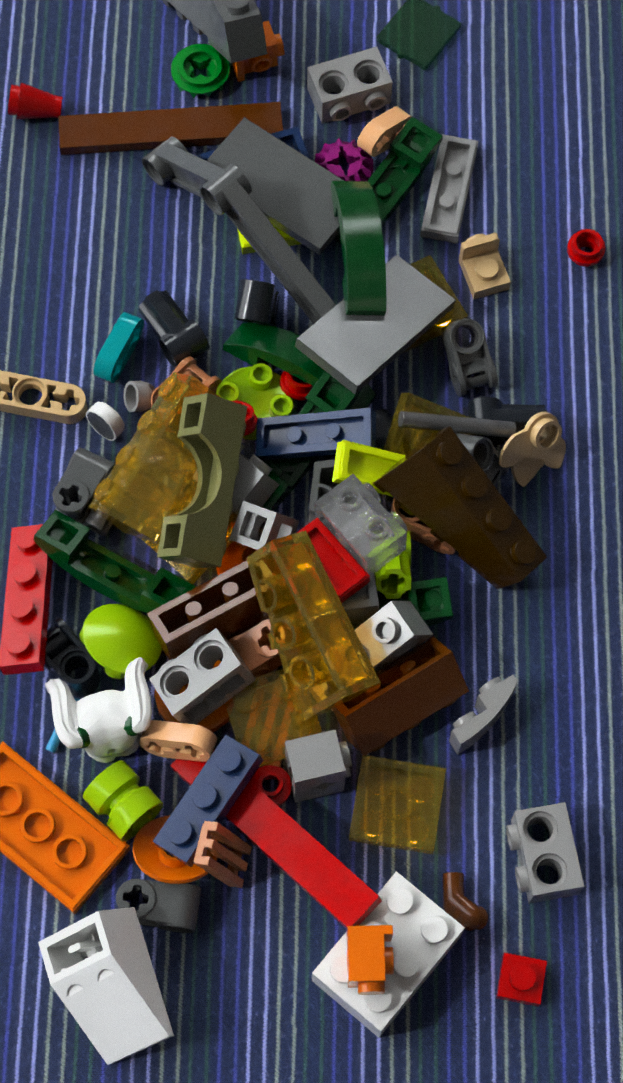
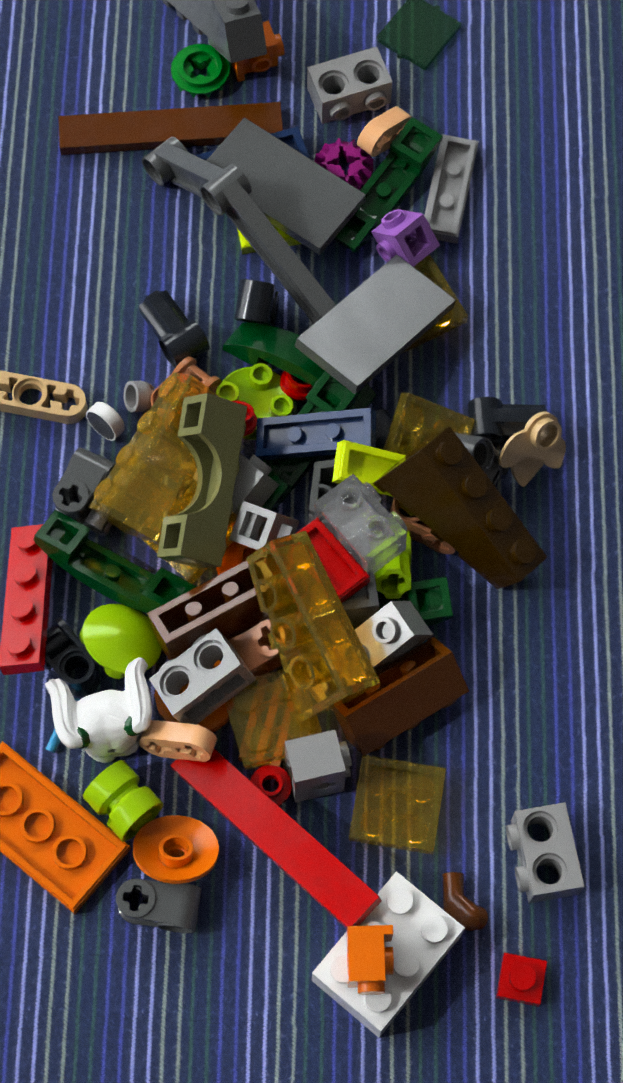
(33, 103): red cone -> none
(108, 982): white slope -> none
(118, 347): teal beam -> none
(208, 798): dark blue plate -> none
(233, 858): nougat tile -> none
(361, 247): dark green slope -> none
(405, 235): none -> medium lavender brick
(458, 424): flat silver bar -> none
(470, 359): dark grey piece -> none
(483, 265): tan bracket -> none
(490, 706): light grey slope -> none
(590, 239): red plate -> none

